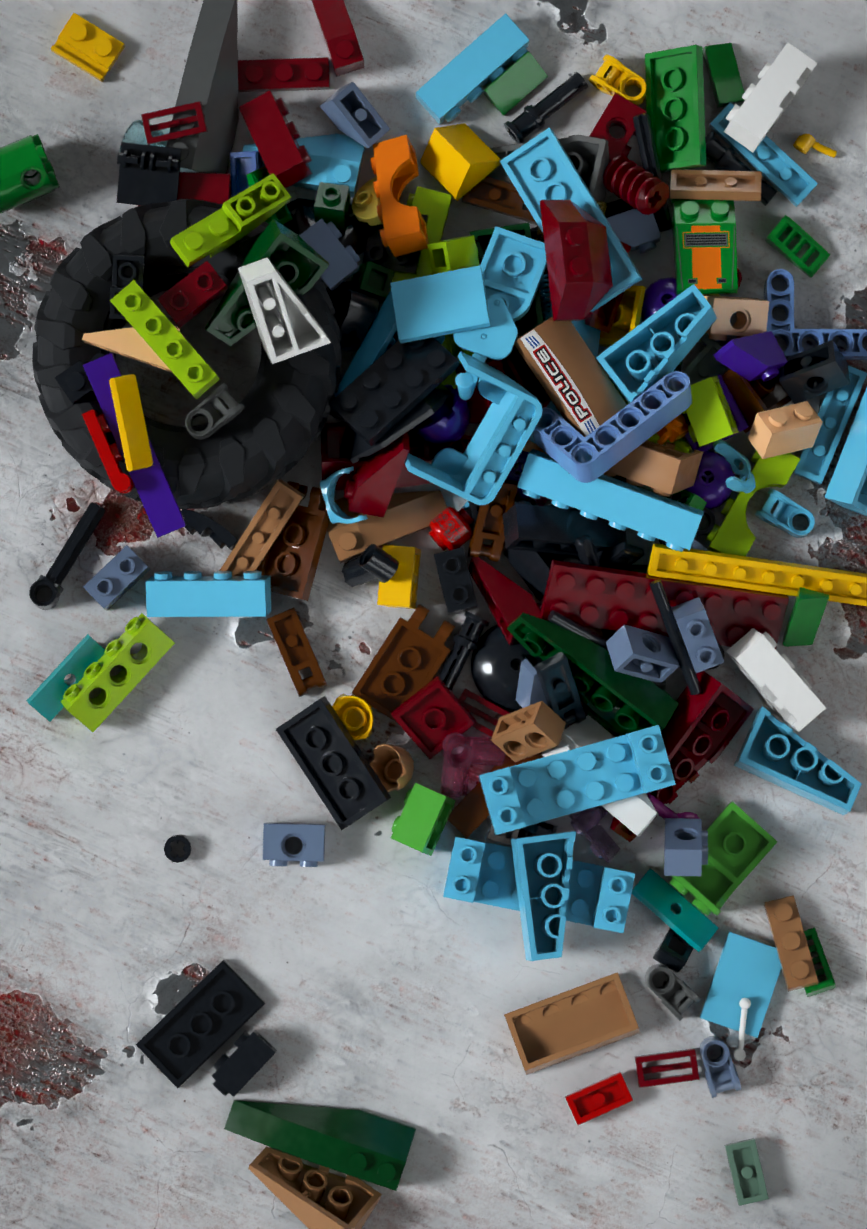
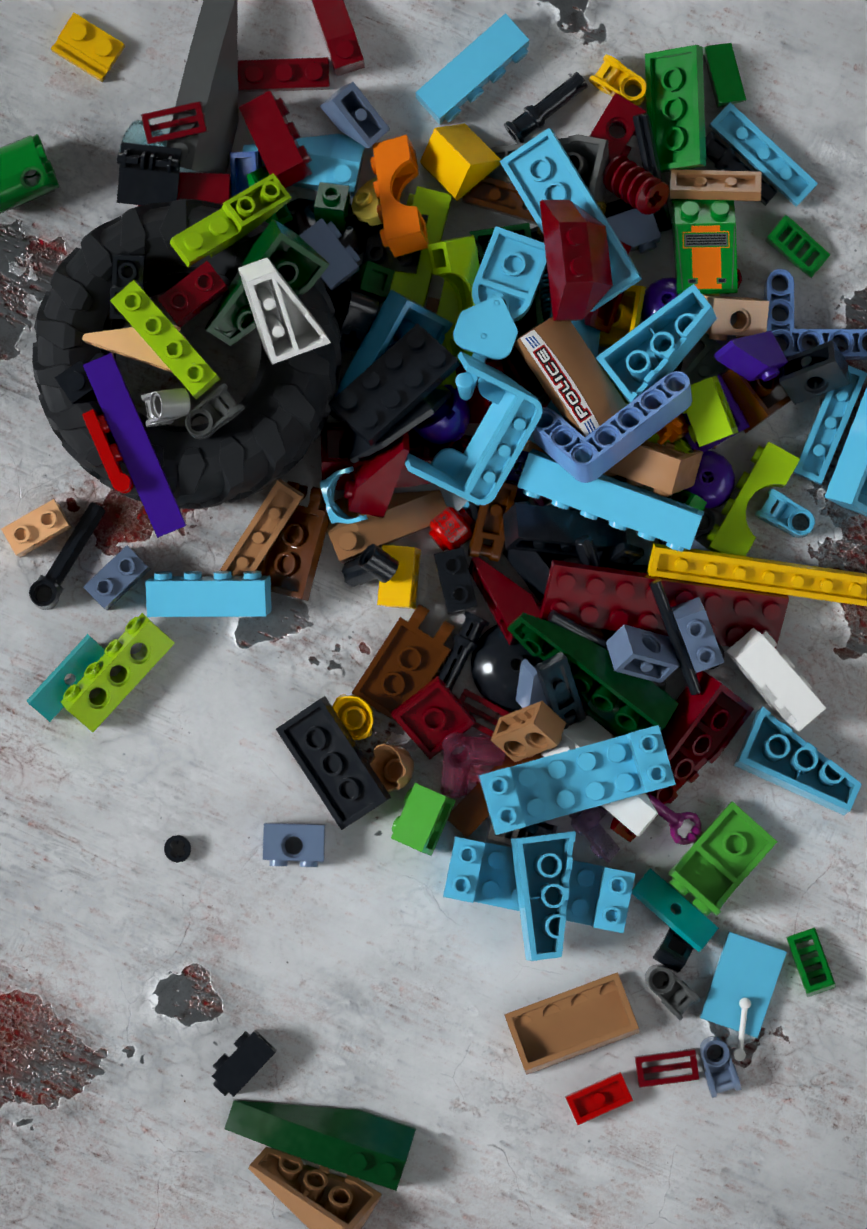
(36, 528): none -> light nougat brick
(131, 422): yellow slope -> none
(166, 406): none -> light grey piece
(200, 1024): black tile -> none
(201, 524): black slope -> none
(296, 650): reddish brown plate -> none
(440, 304): medium azure tile -> none
(515, 83): green slope -> none
(685, 847): sand blue brick -> none
(735, 458): medium azure cap -> none
(746, 1172): sand green plate -> none
(770, 97): white wedge -> none
(785, 429): light nougat brick -> none
(791, 943): medium nougat plate -> none
(805, 618): green slope -> none
(807, 141): yellow hand -> none

